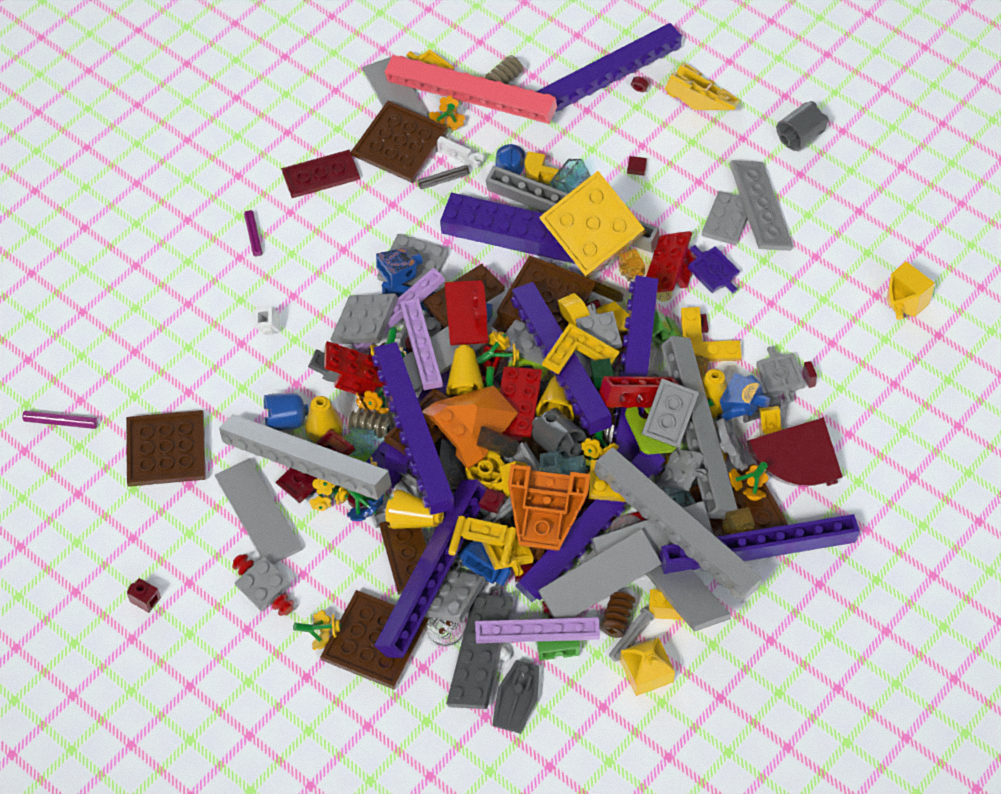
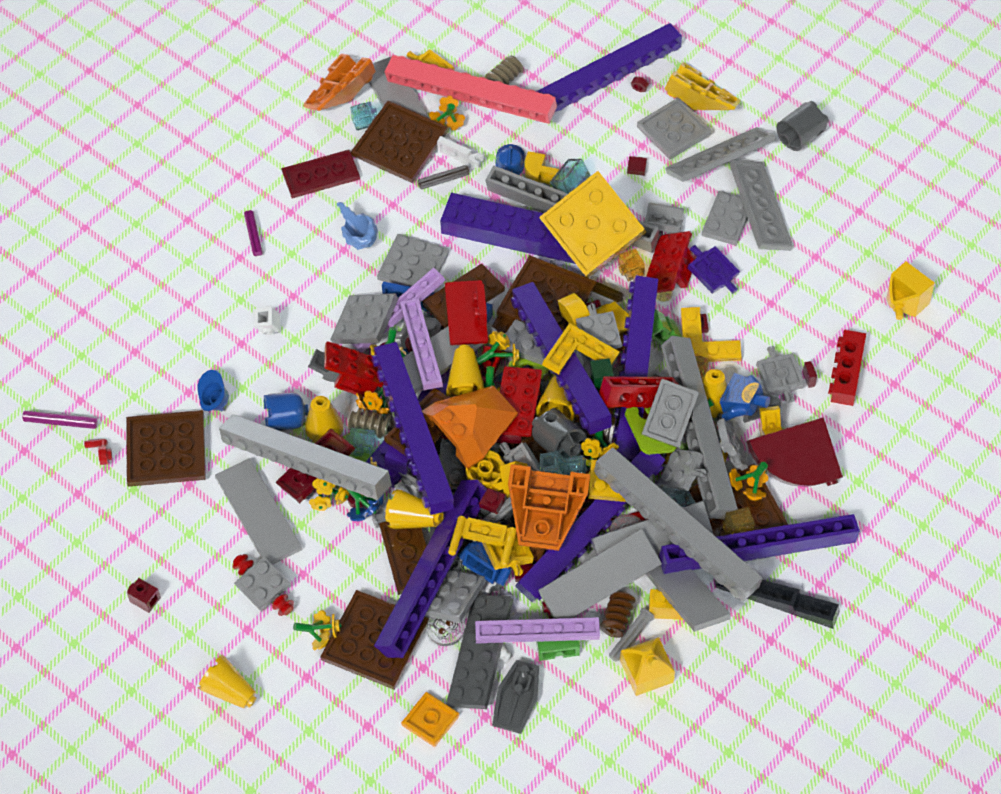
(103, 452): none -> red plate
(212, 391): none -> blue piece
(227, 684): none -> yellow cone
(341, 83): none -> orange wedge
(358, 229): none -> medium blue hair
(363, 115): none -> clear light blue brick
(397, 266): blue torso -> none
(430, 719): none -> light orange tile
(497, 442): clear smoke brick -> none
(665, 217): none -> light grey bracket
(674, 128): none -> light grey plate
(720, 154): none -> light grey tile
(792, 602): none -> black slope
(841, 392): none -> red brick

